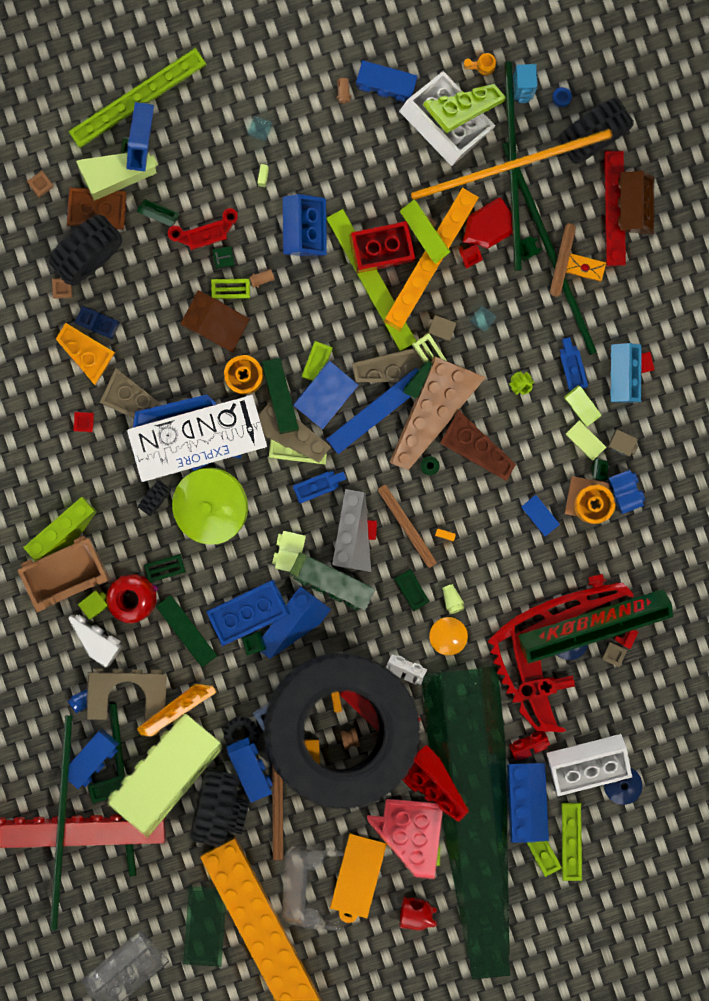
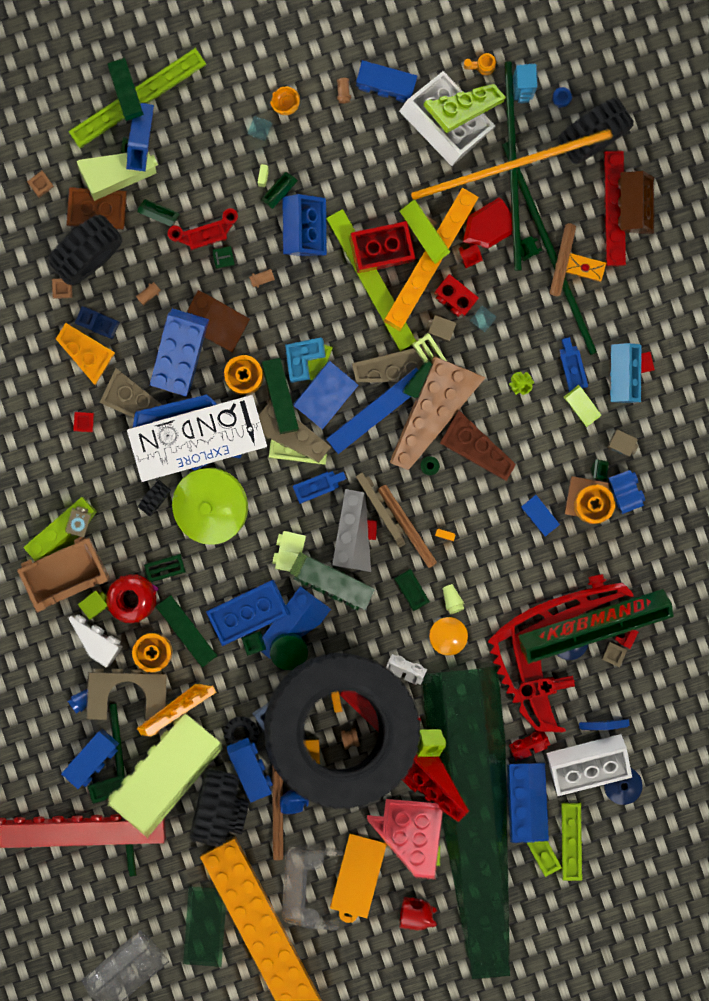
(61, 822): dark green piece -> none
(78, 521): none -> dark tan brick
(125, 89): none -> dark green tile
(145, 660): none -> light orange brick
(148, 293): none -> medium nougat pin
(179, 352): none -> brick
(229, 289): lime tile -> none
(279, 190): none -> dark green tile
(285, 100): none -> light orange hair
(288, 651): none -> dark green tile
(292, 802): none -> blue hair
(298, 356): none -> dark azure tile
(385, 514): none -> dark tan wing
(431, 743): none -> lime brick
(459, 292): none -> red brick
(585, 440): yellowish green tile -> none
(604, 725): none -> blue tile

